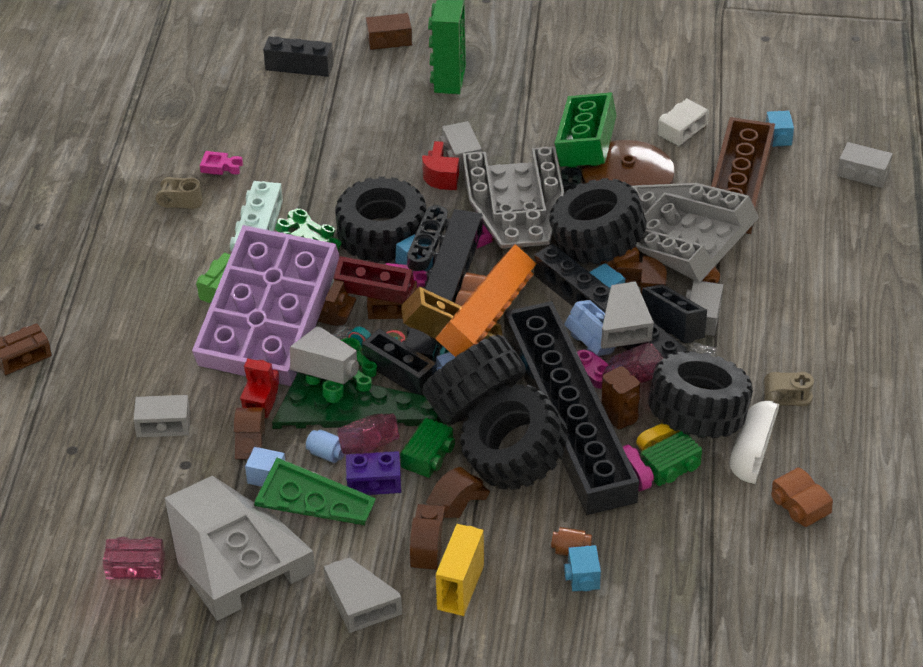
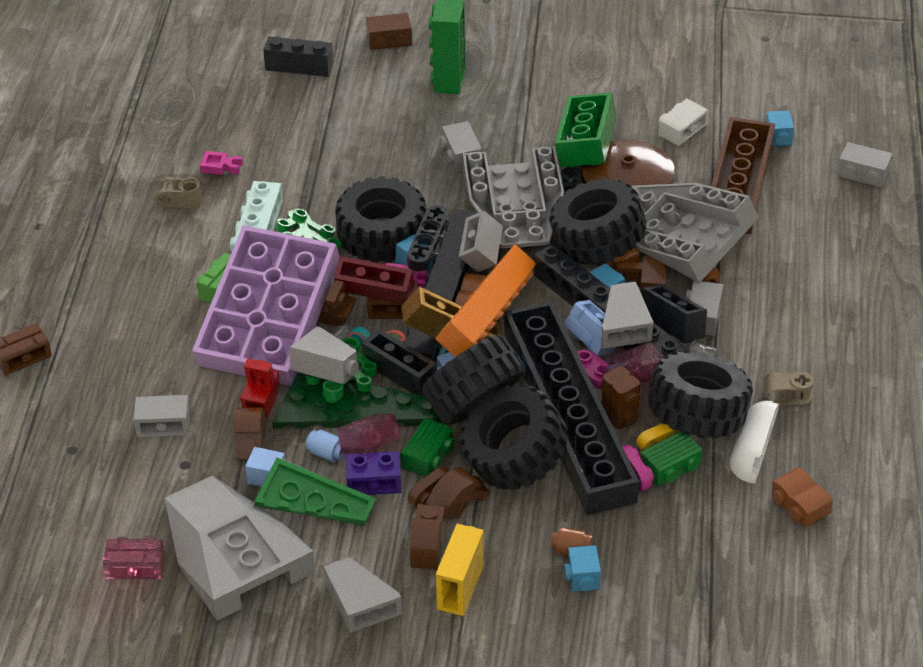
(423, 489): none -> reddish brown plate
(439, 170): red brick -> none
(480, 241): none -> light grey brick

